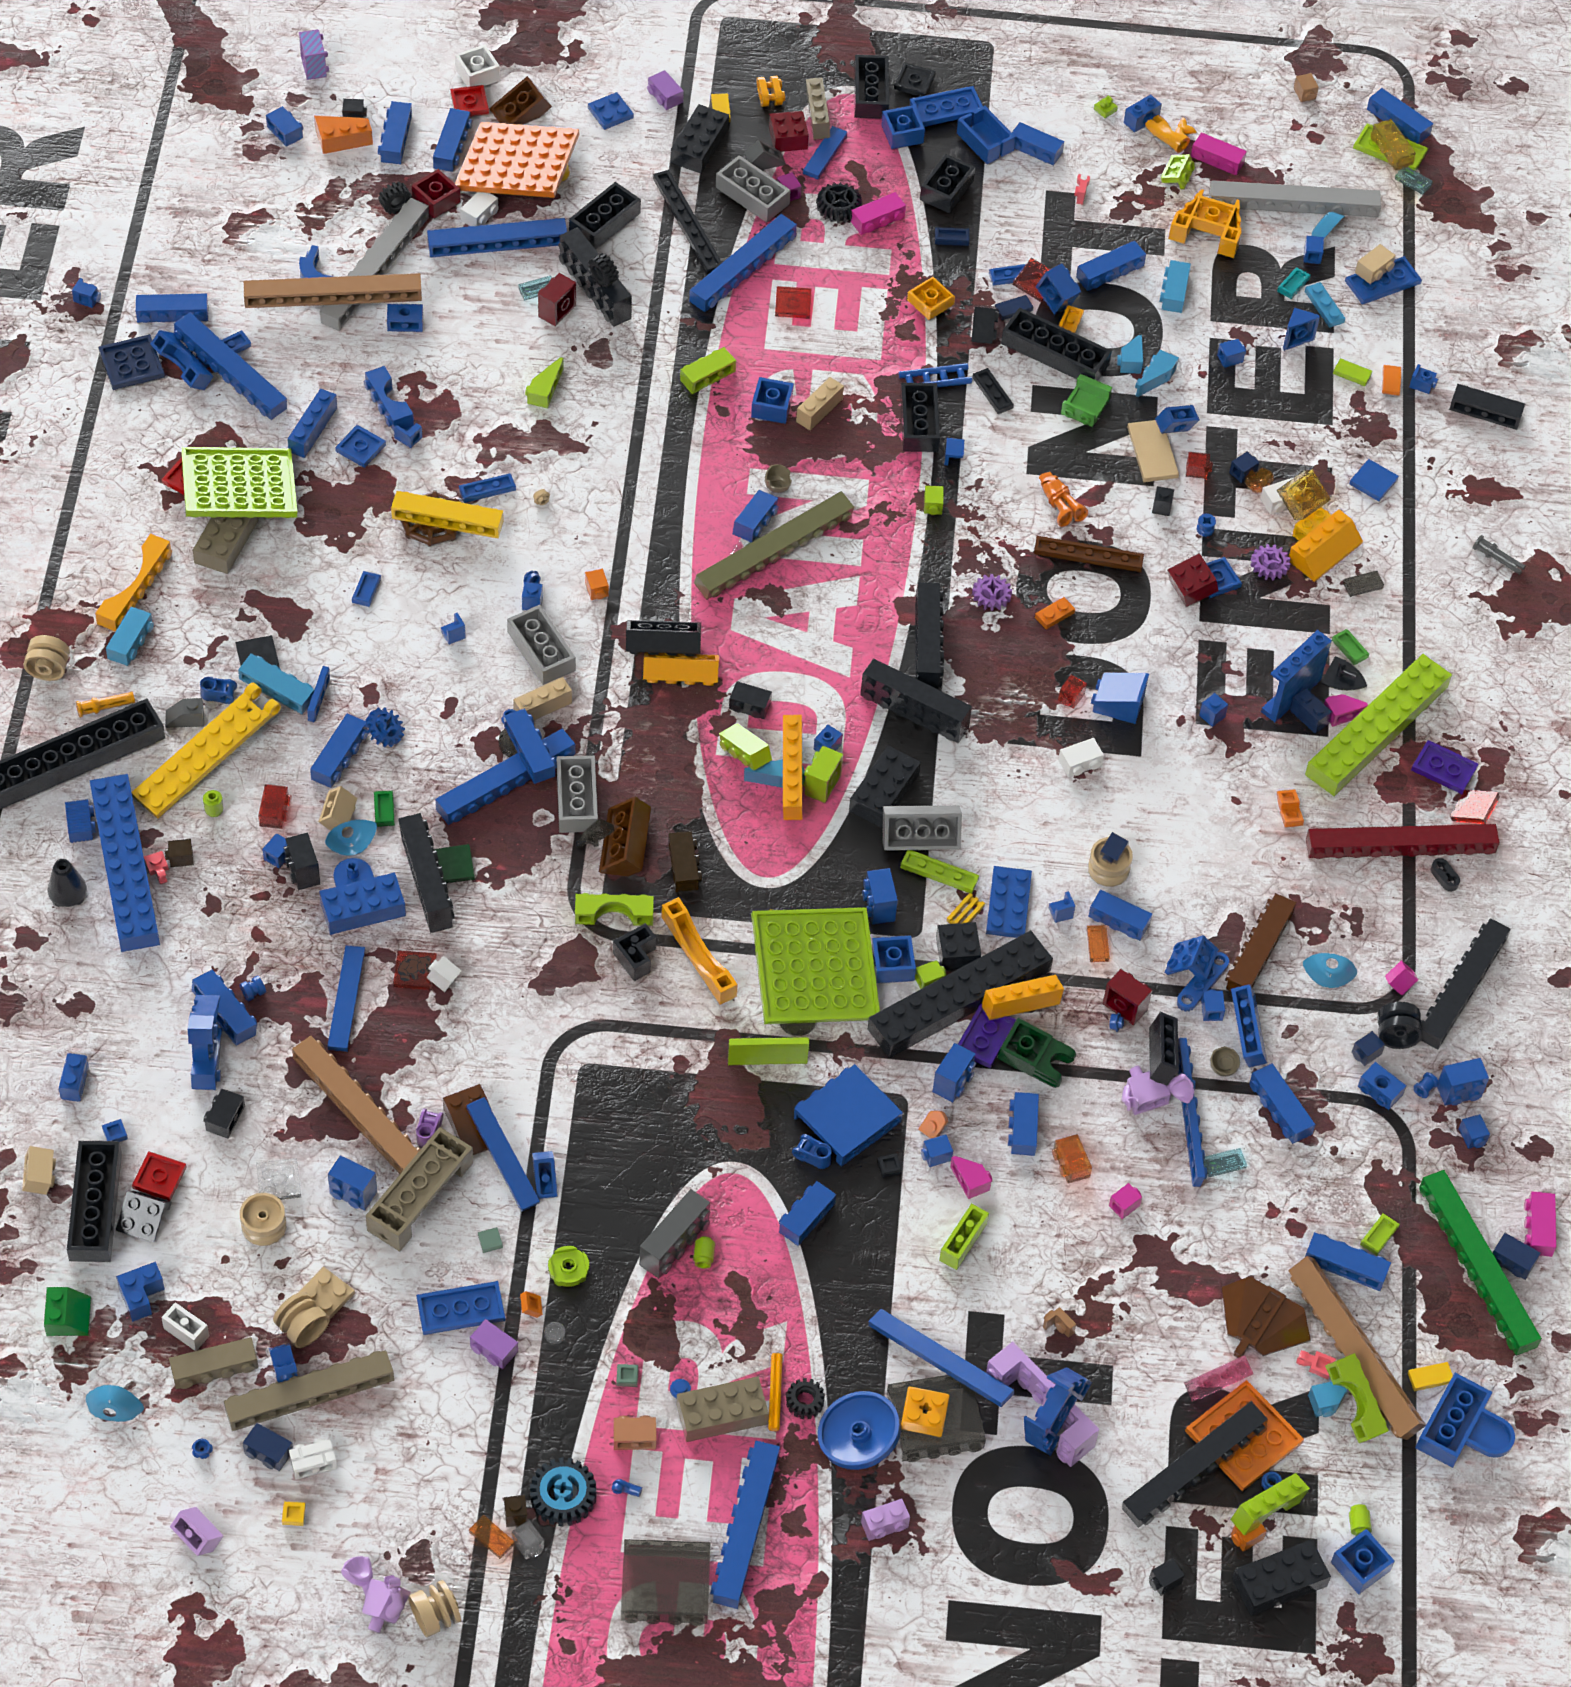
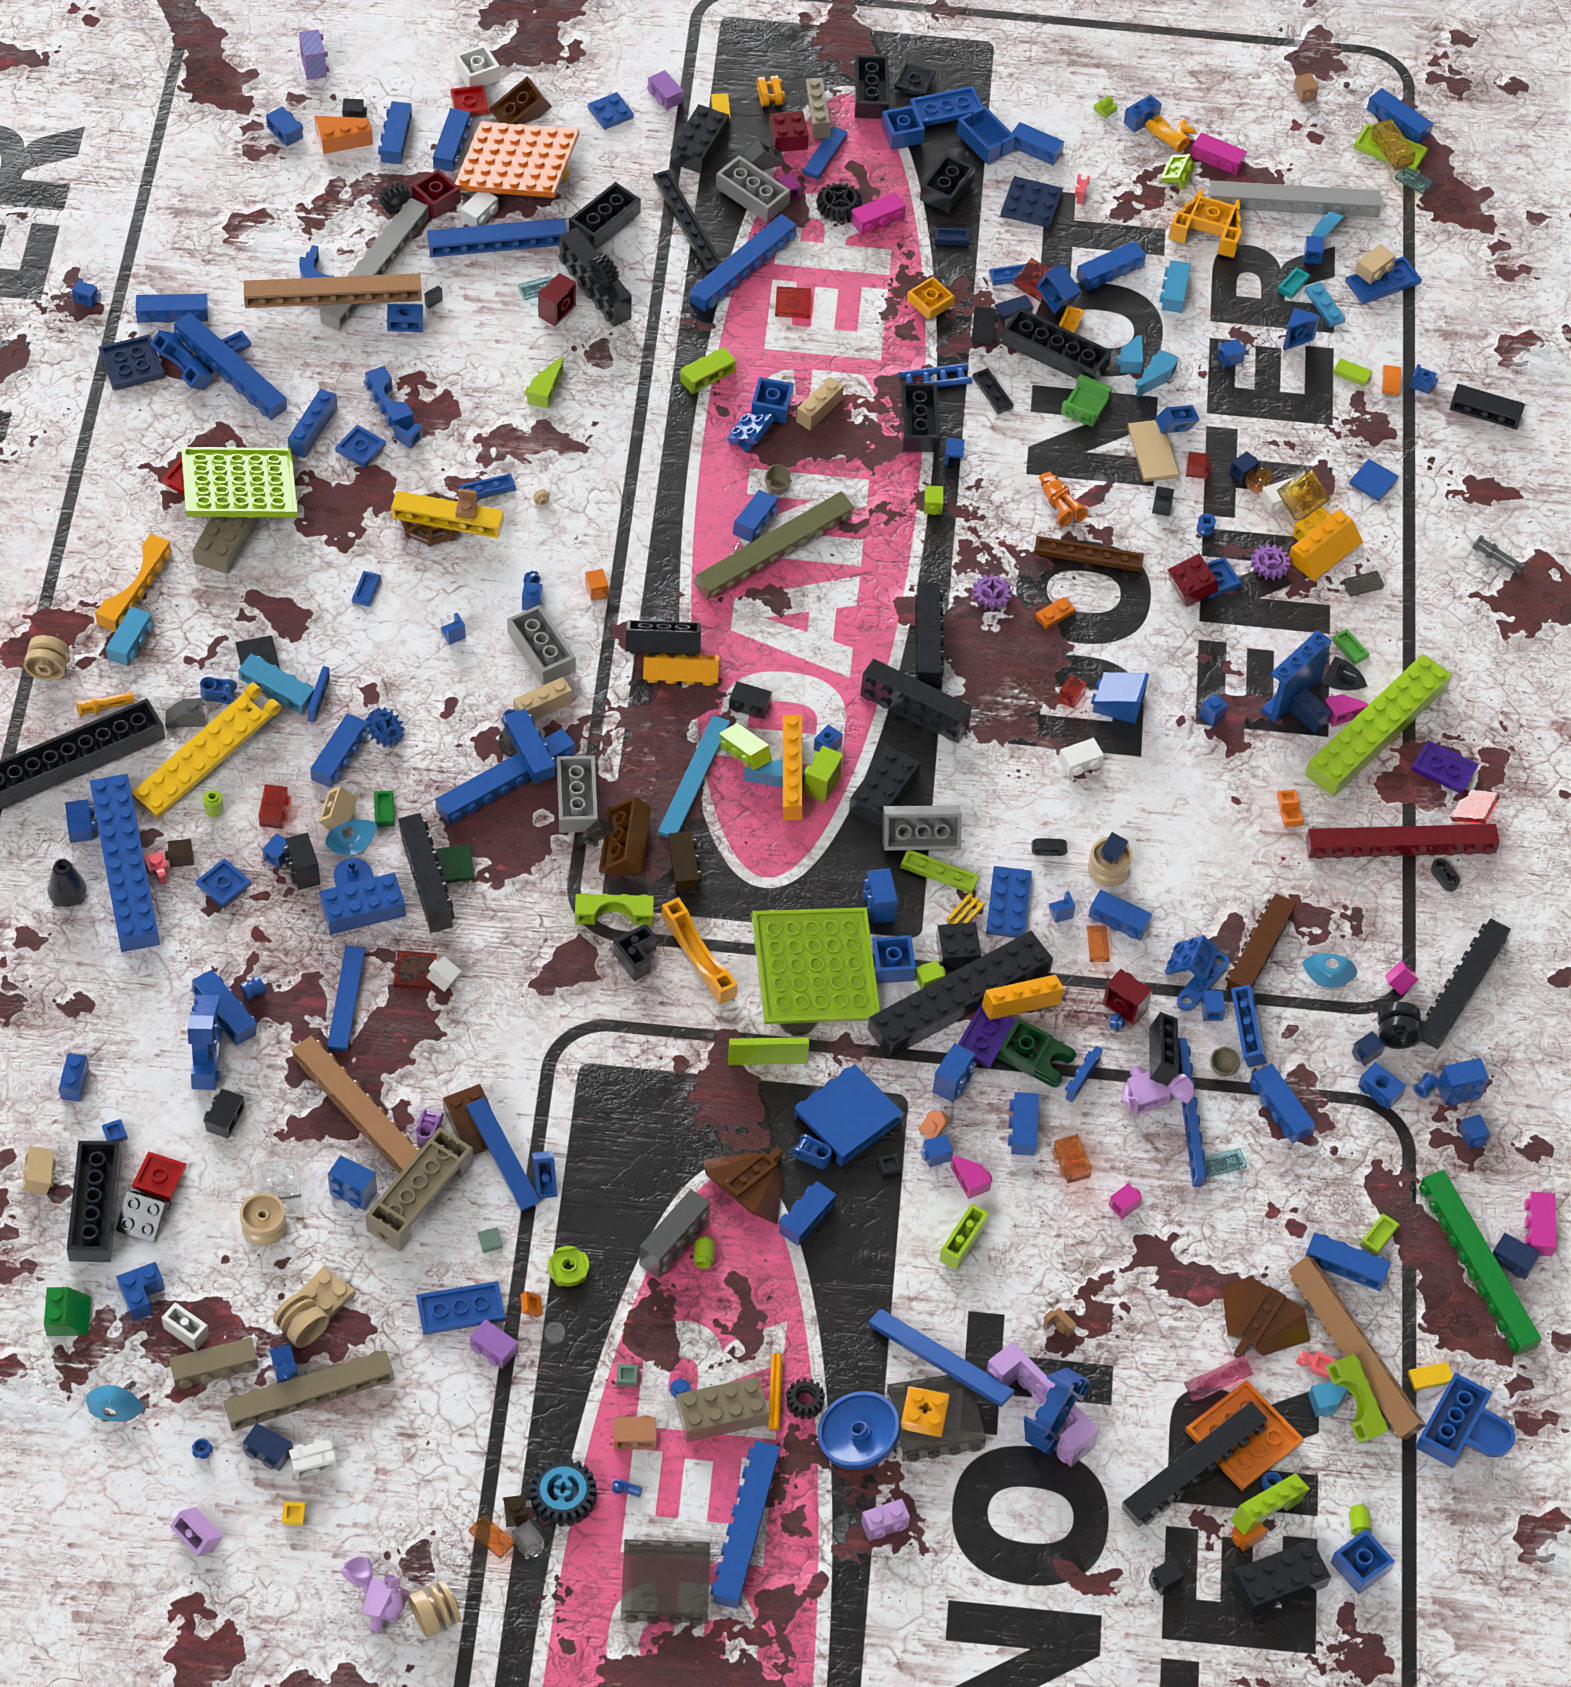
(223, 883): none -> blue plate
(433, 296): none -> black tile
(466, 503): none -> medium nougat bracket
(693, 777): none -> dark azure tile
(750, 430): none -> blue plate
(750, 1180): none -> reddish brown panel
(1031, 202): none -> dark blue plate
(1049, 847): none -> black beam
(1083, 1073): none -> blue plate

